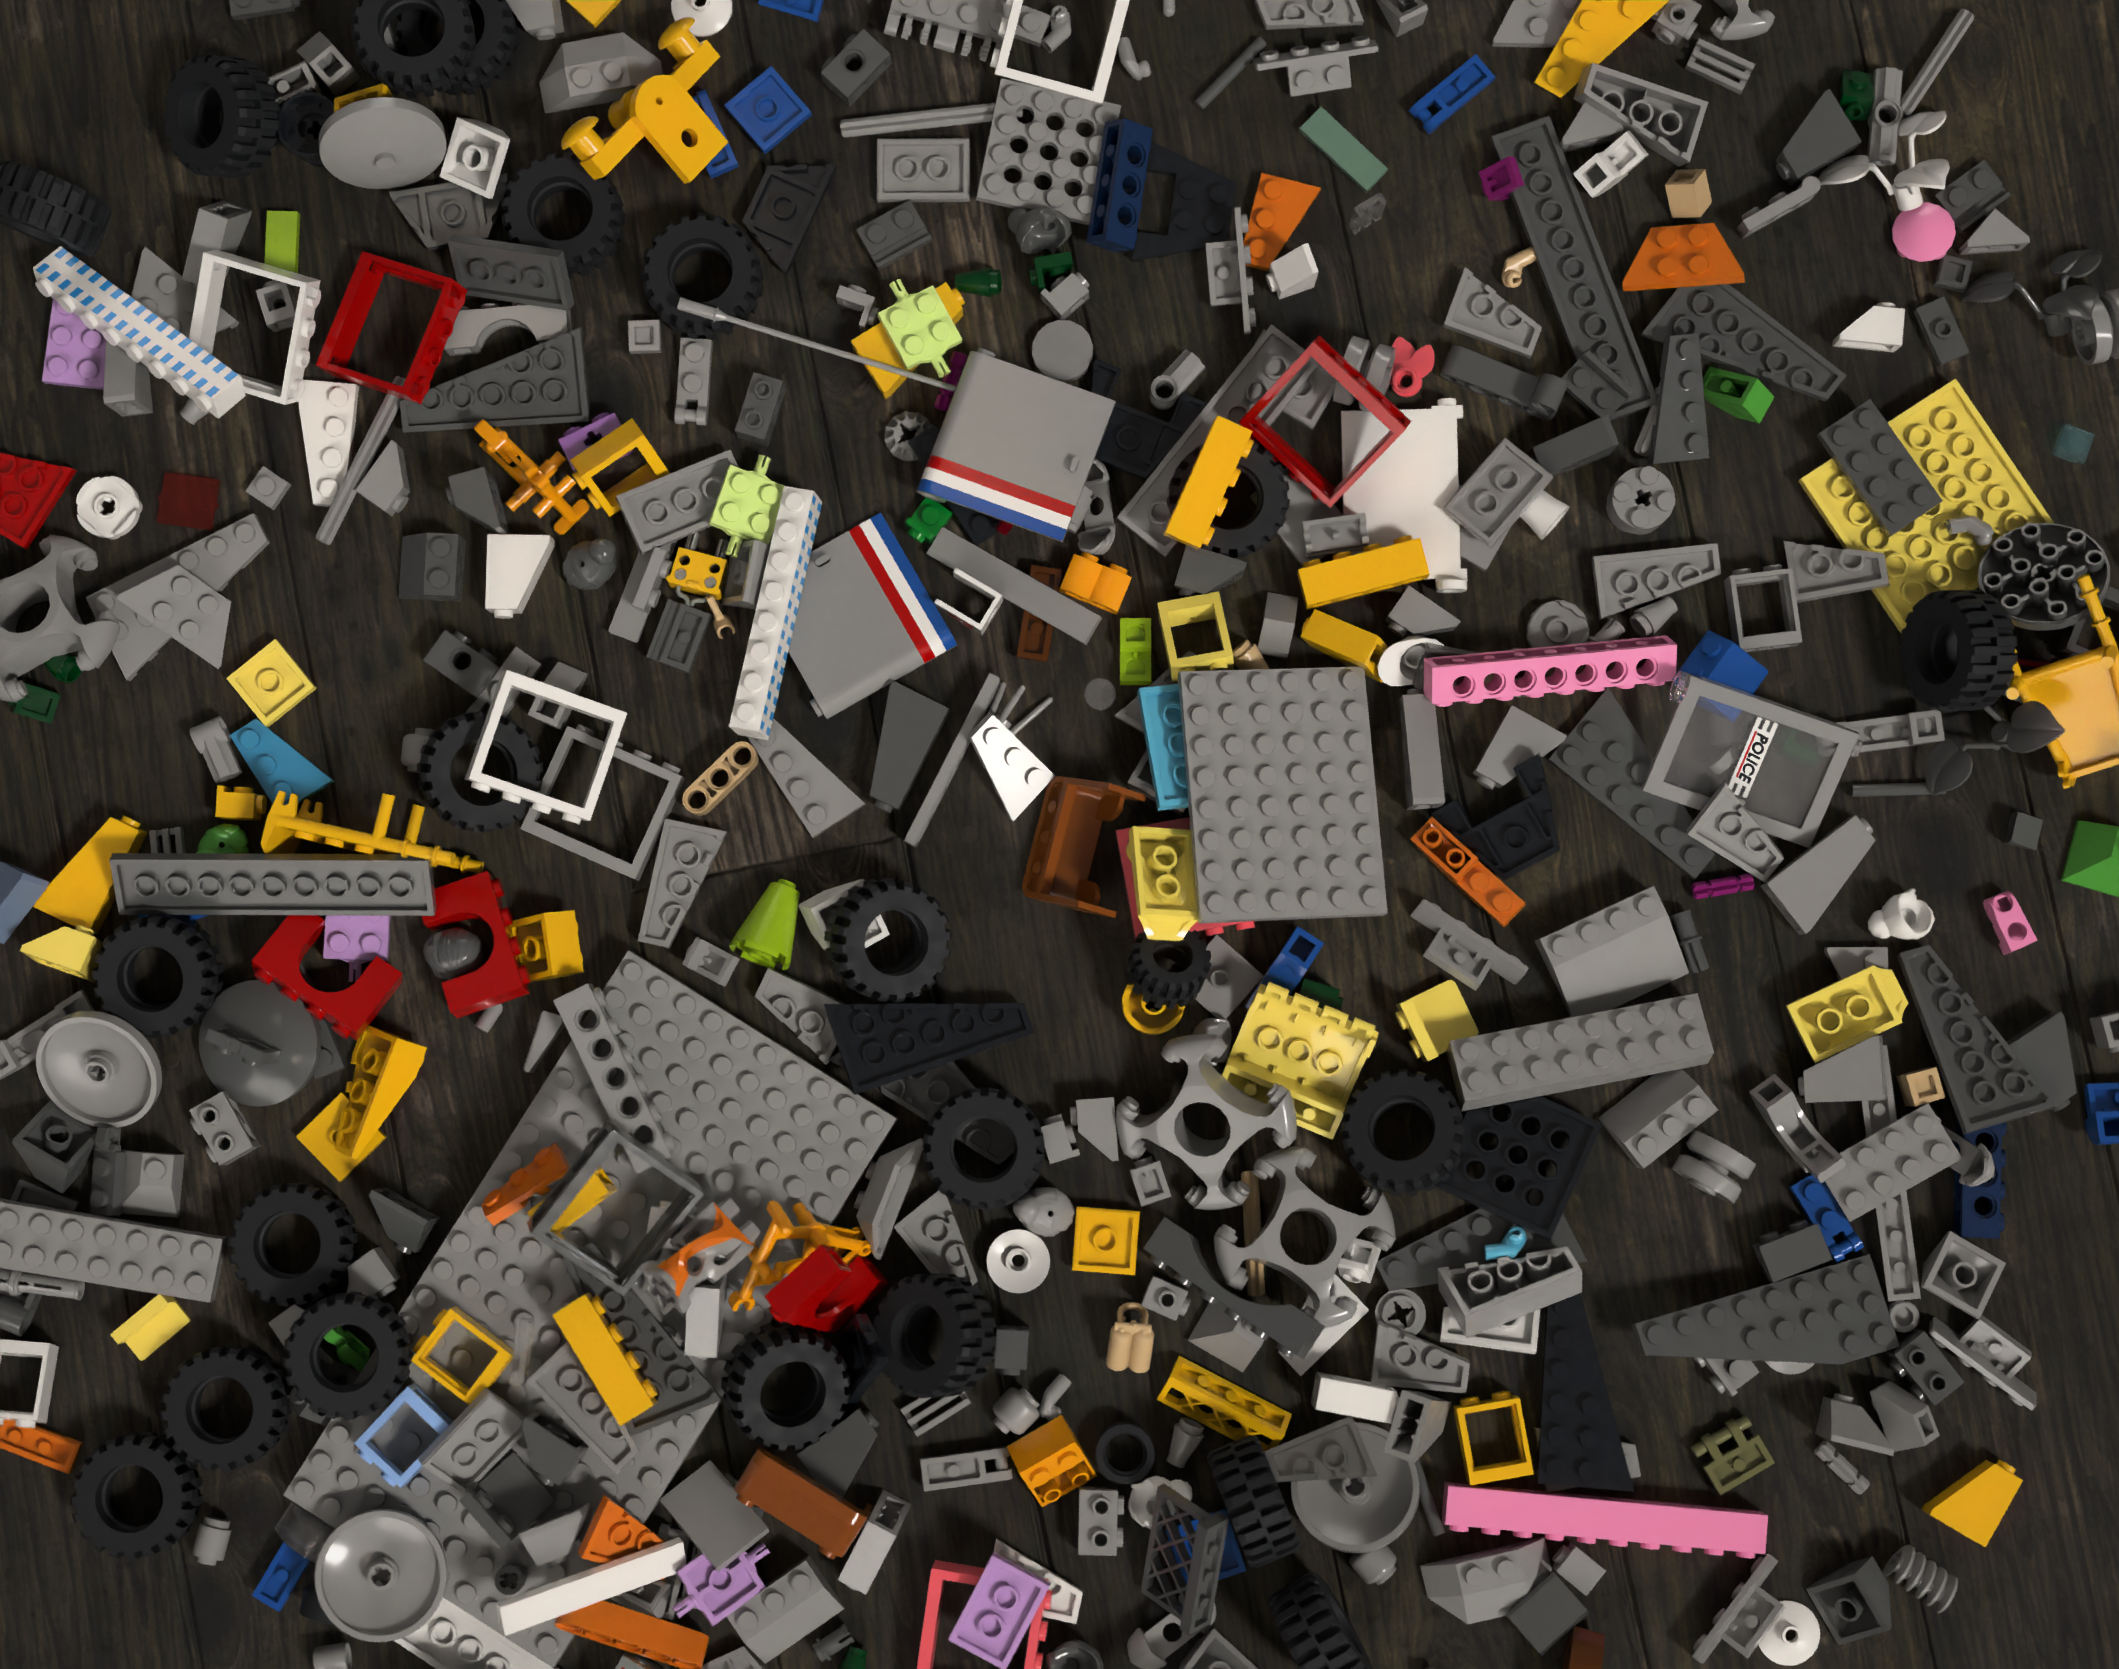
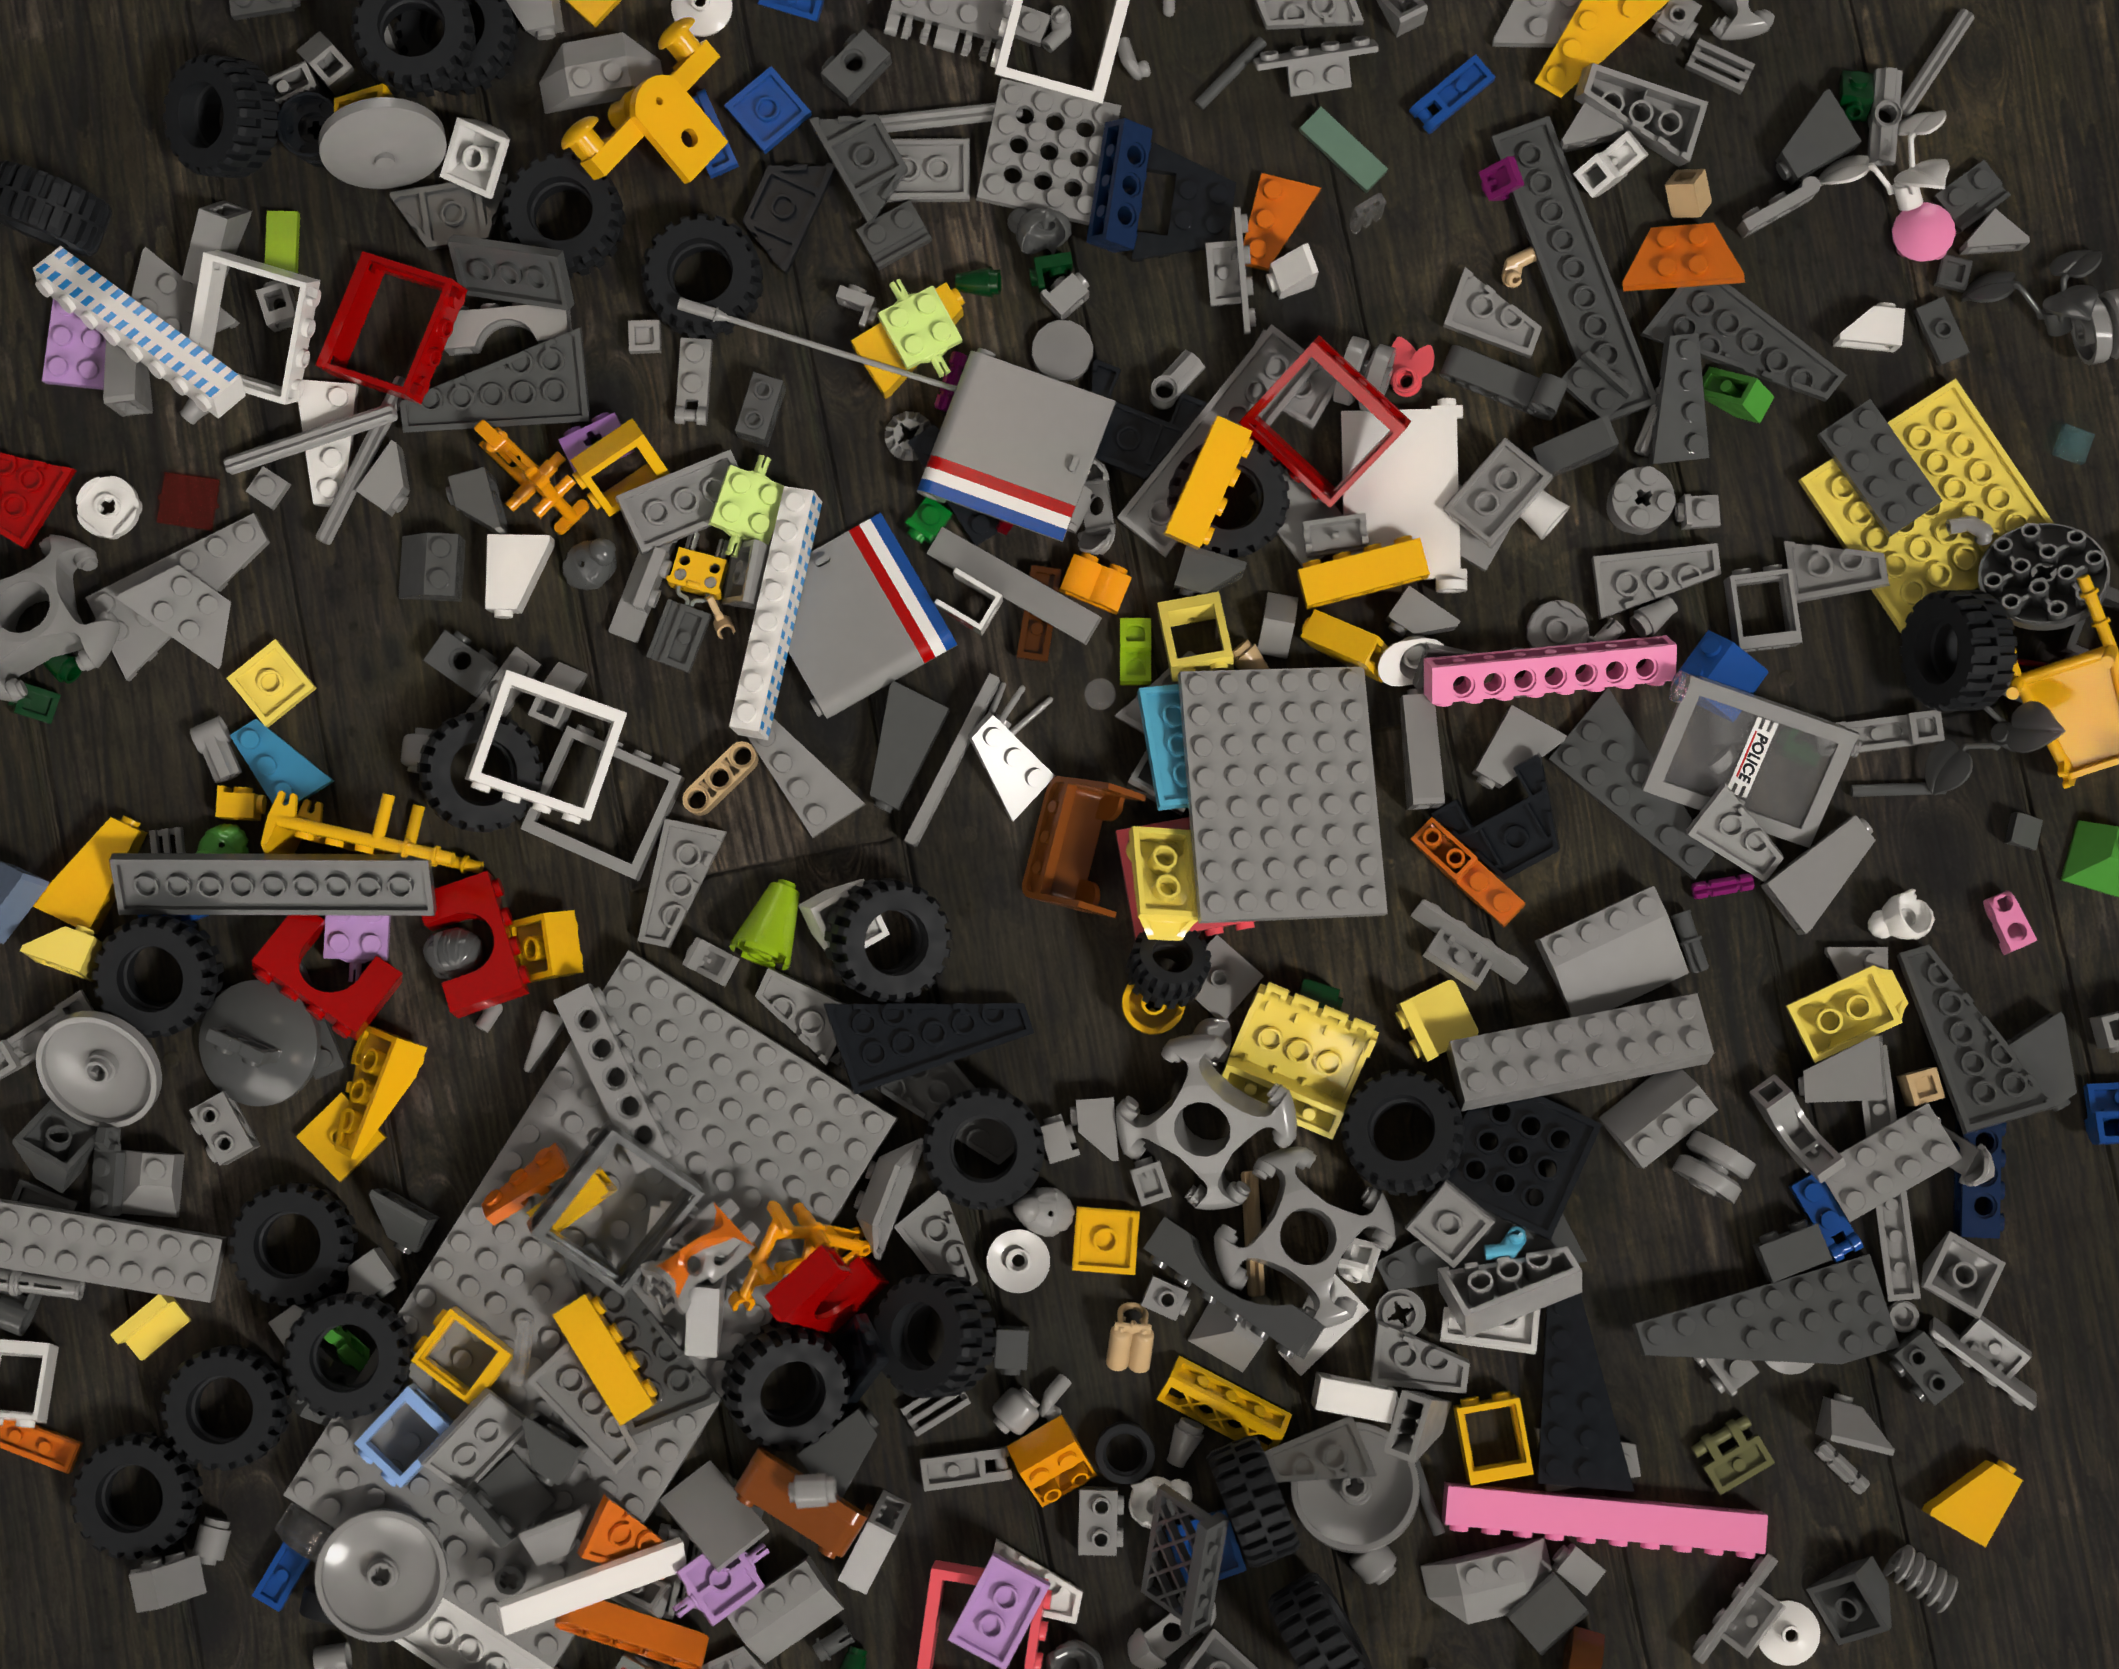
(167, 1581): none -> light grey brick
(311, 439): none -> light grey axle
(813, 1490): none -> light grey brick
(863, 159): none -> dark grey wing
(1291, 961): blue slope -> none
(1450, 1223): none -> light grey plate
(1698, 512): none -> light grey bracket
(1904, 1418): light grey slope -> none

